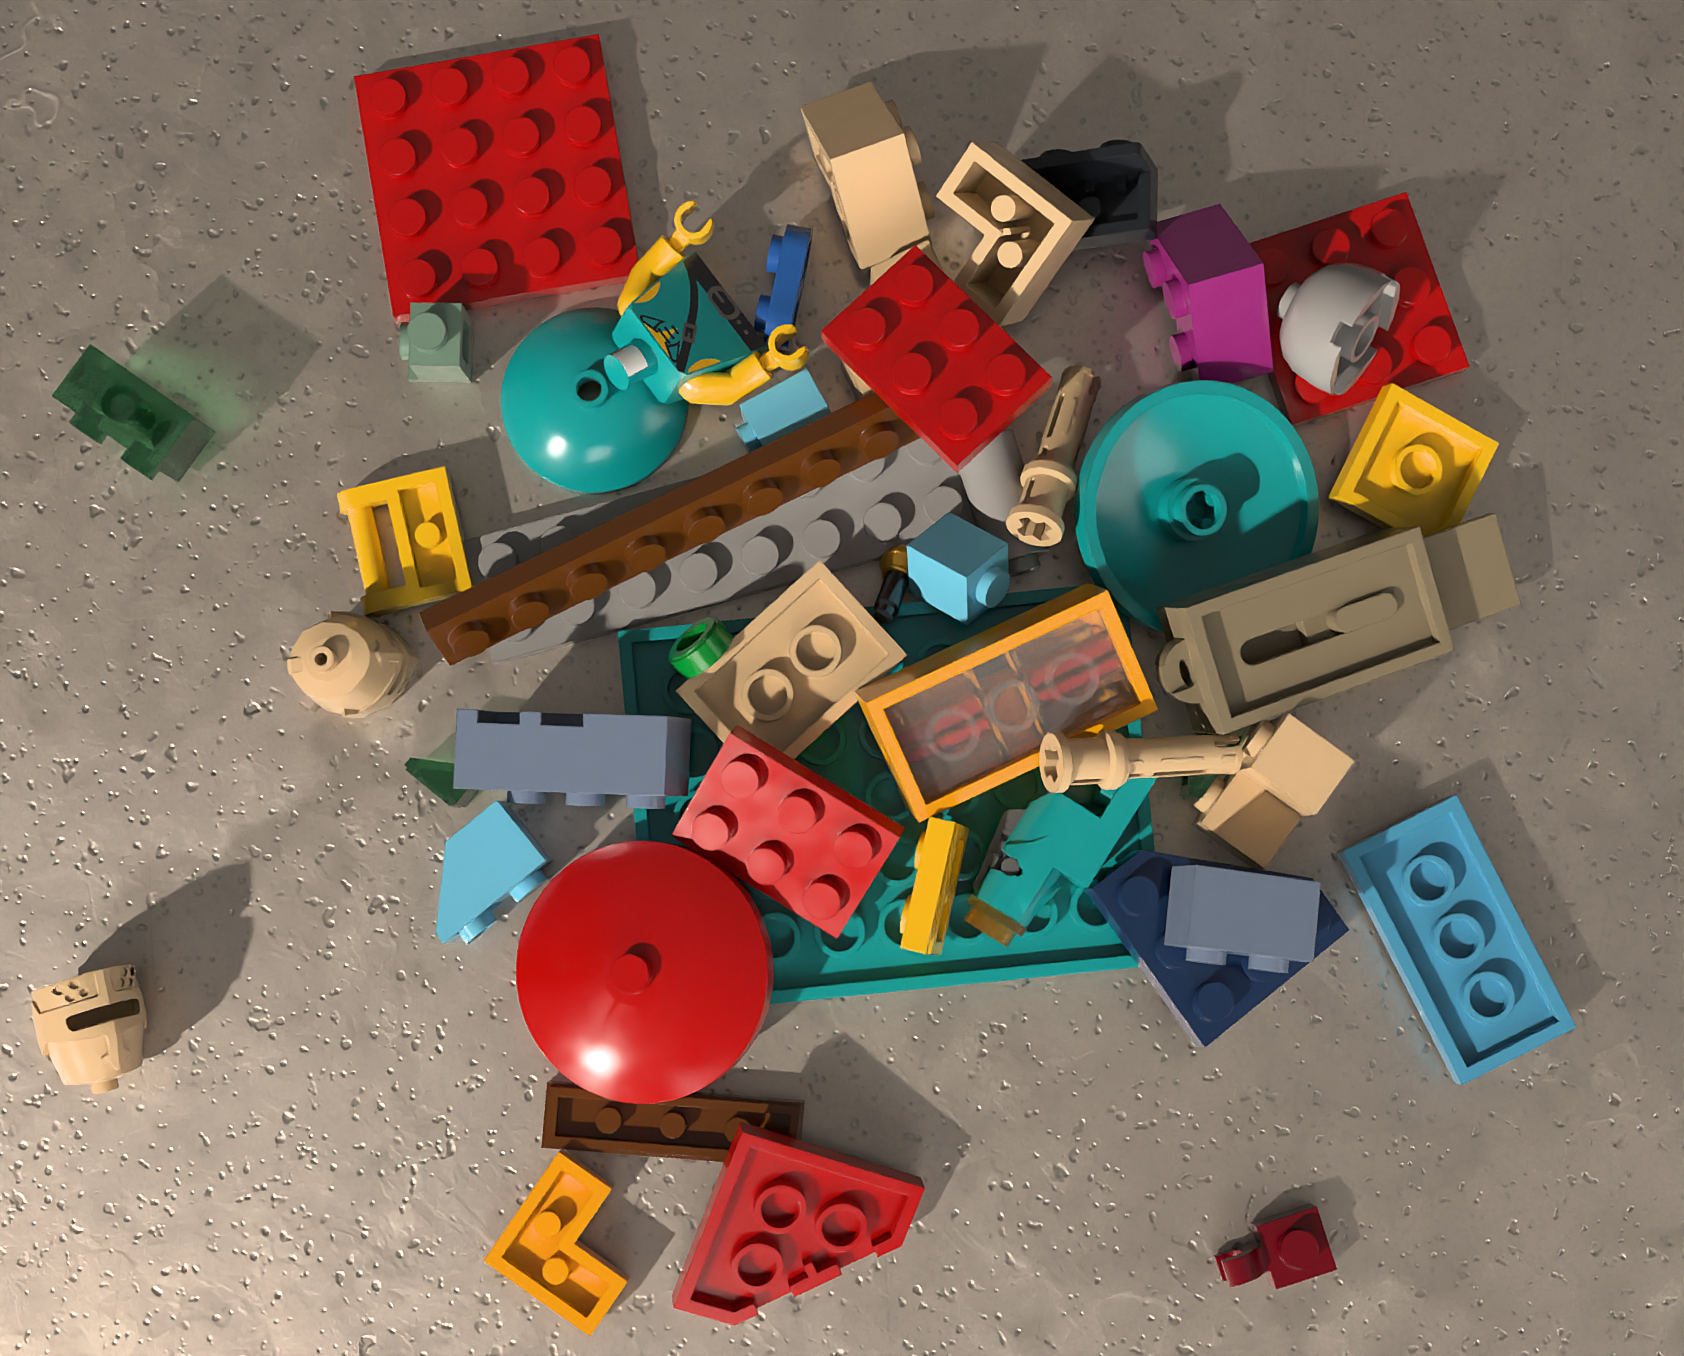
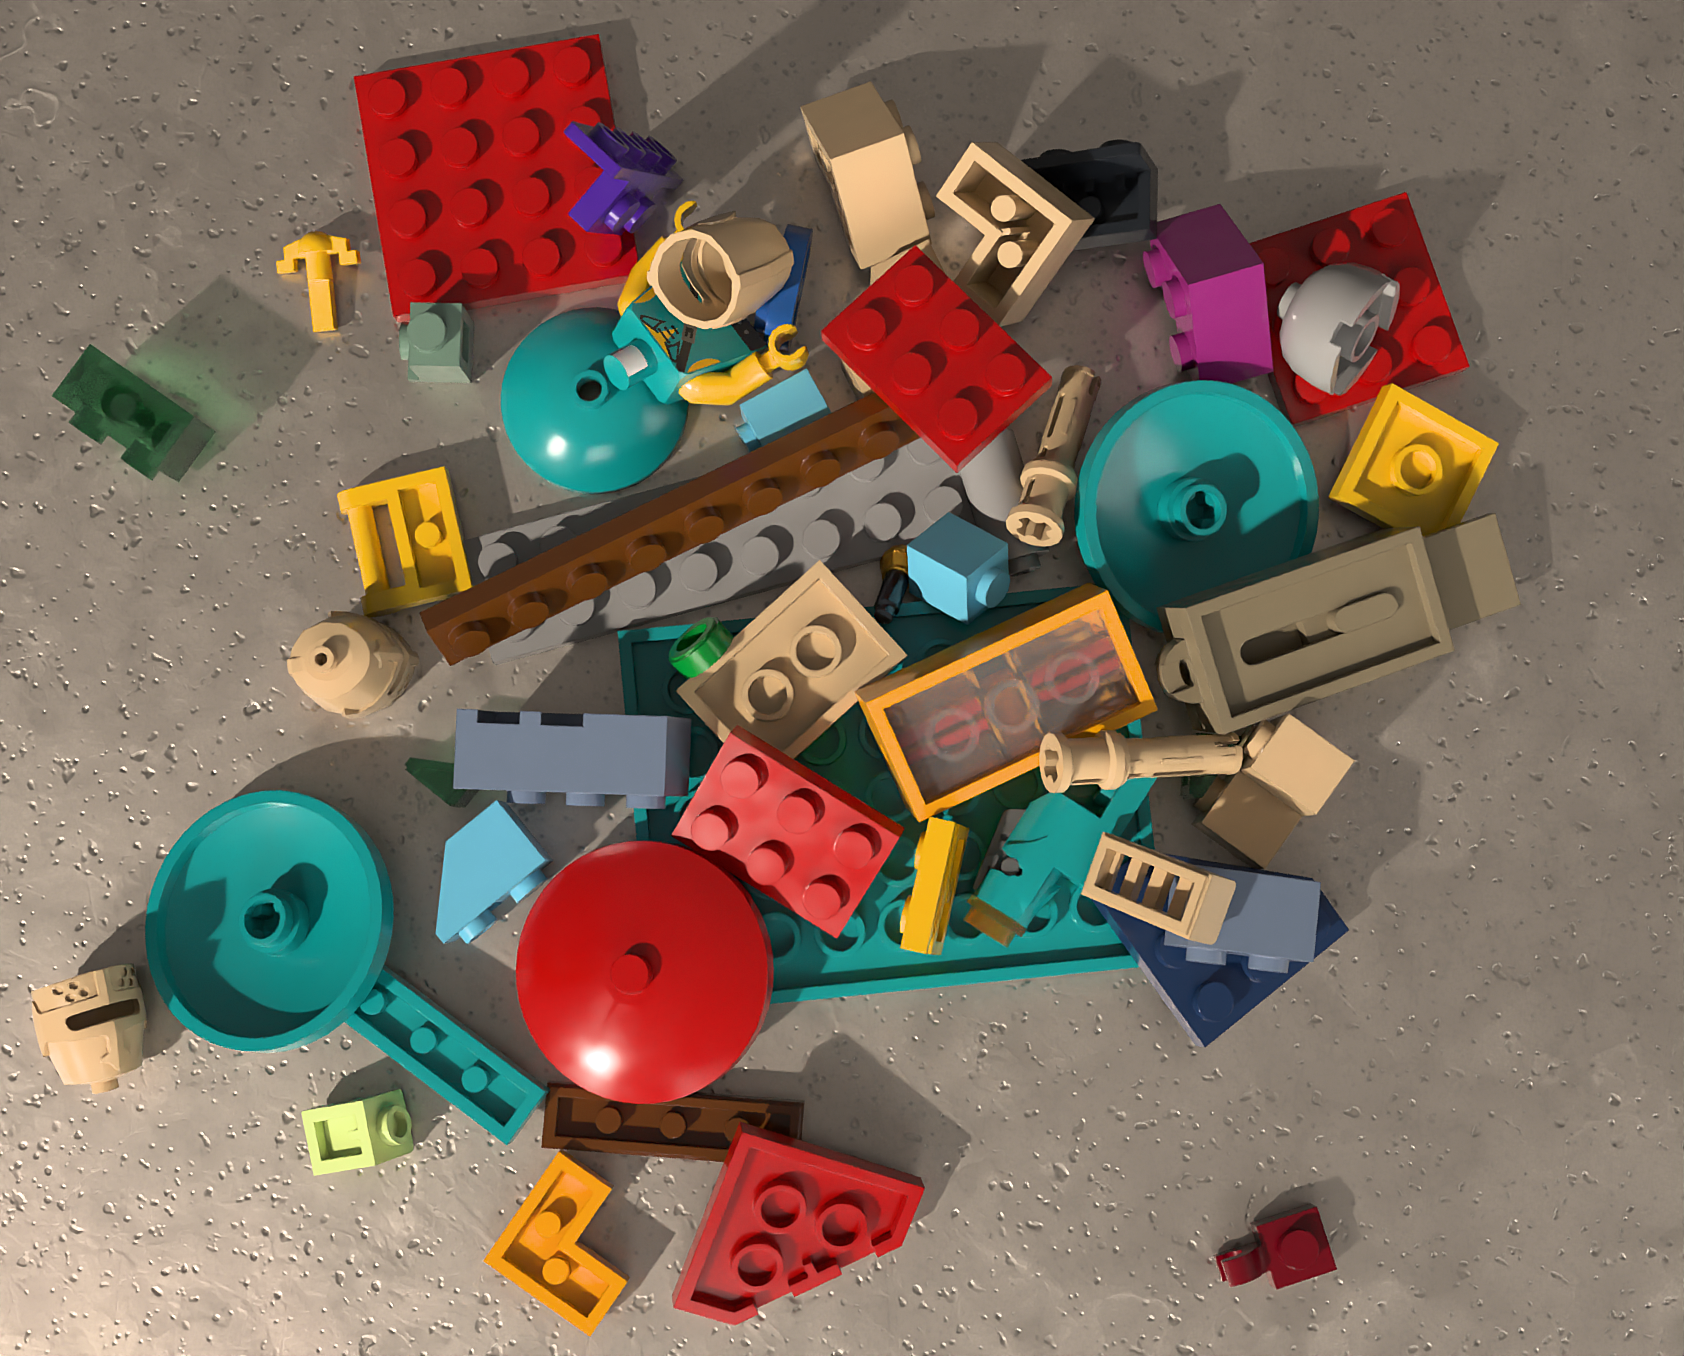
(269, 922): none -> teal dish
(317, 249): none -> yellow piece
(358, 1132): none -> yellowish green bracket
(448, 1056): none -> teal plate
(630, 179): none -> dark purple bracket
(729, 263): none -> tan helmet
(1197, 903): none -> tan slope
(1456, 939): dark azure plate -> none

